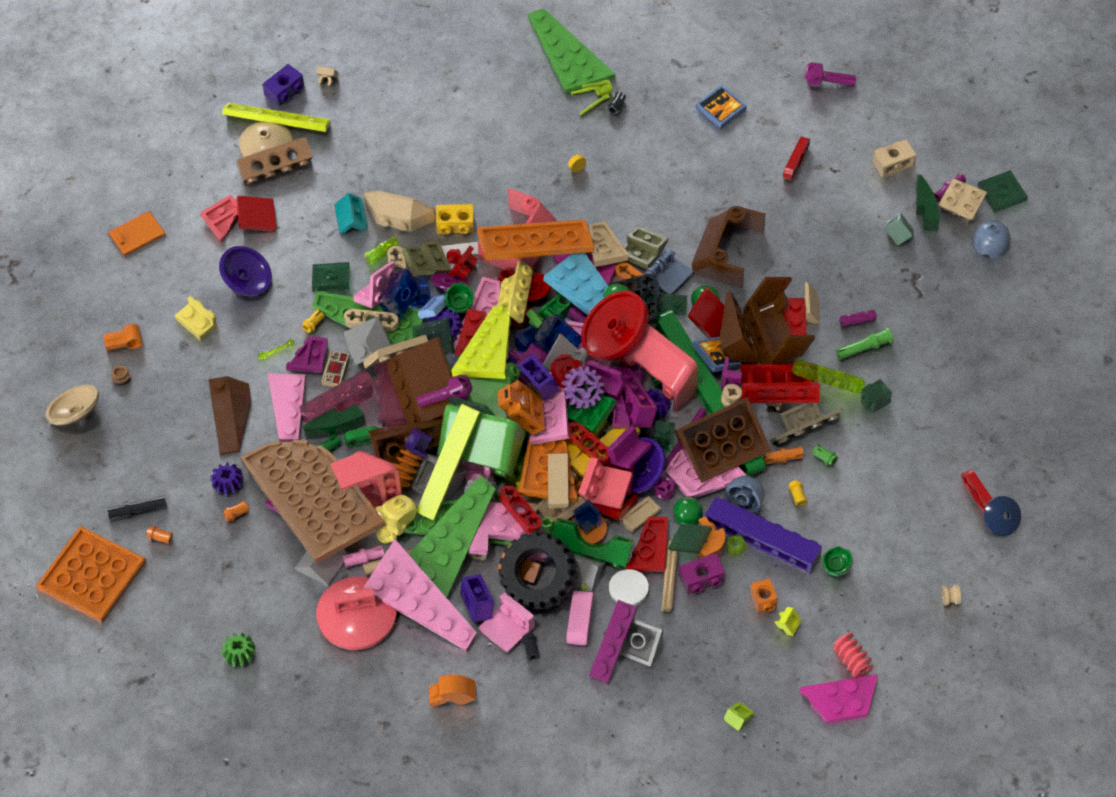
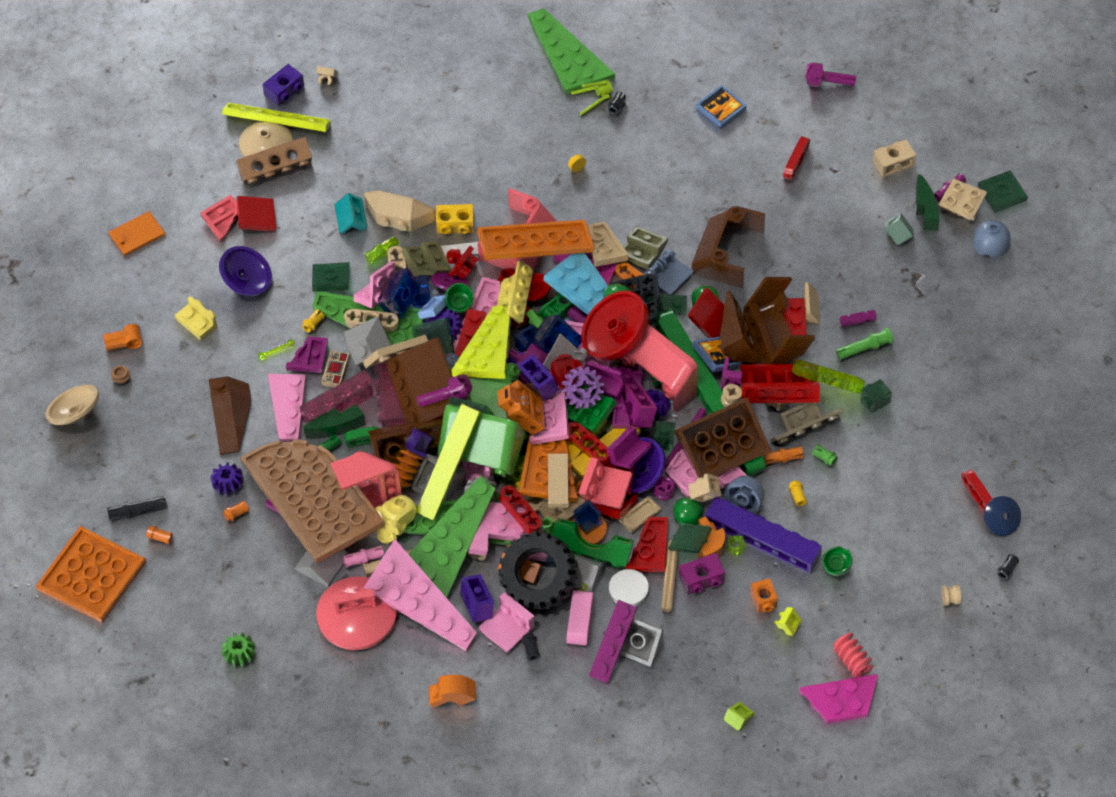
(705, 488): none -> tan brick
(1008, 566): none -> black pin

